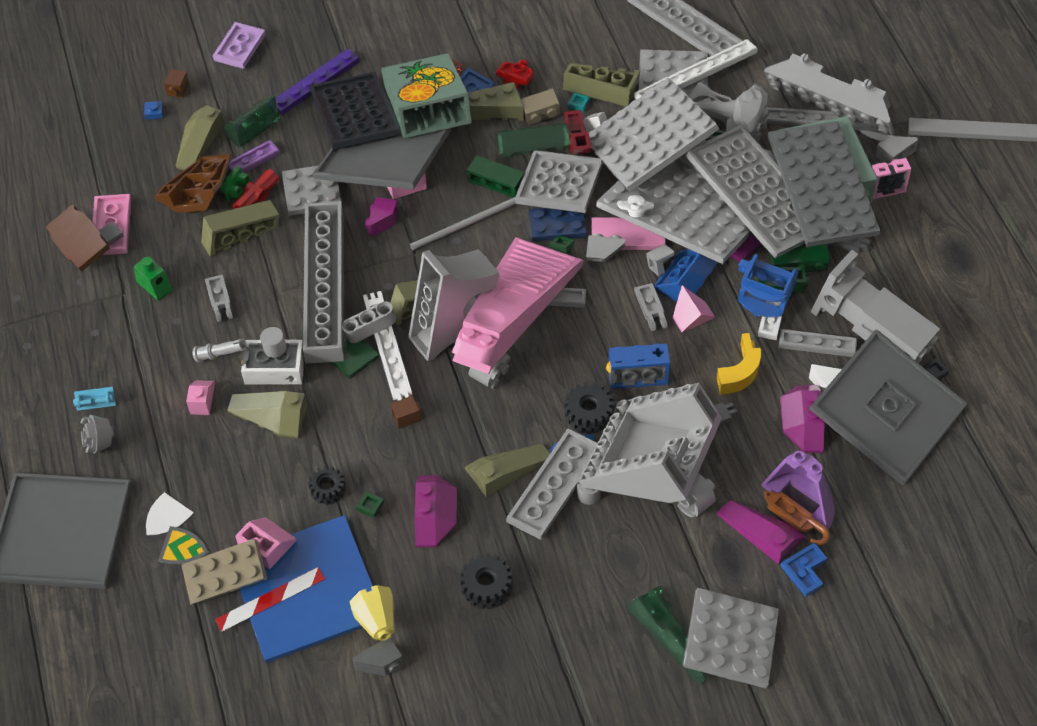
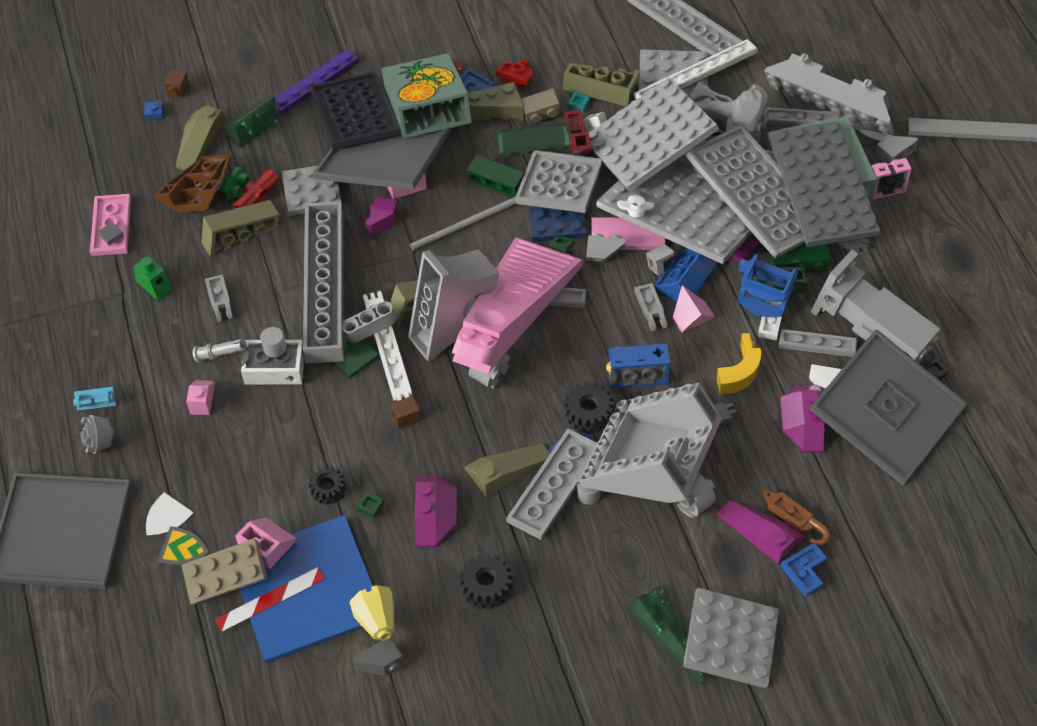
(77, 237): reddish brown piece -> none
(239, 45): lavender plate -> none
(255, 157): medium lavender tile -> none
(277, 411): wedge -> none
(807, 476): medium lavender cone -> none

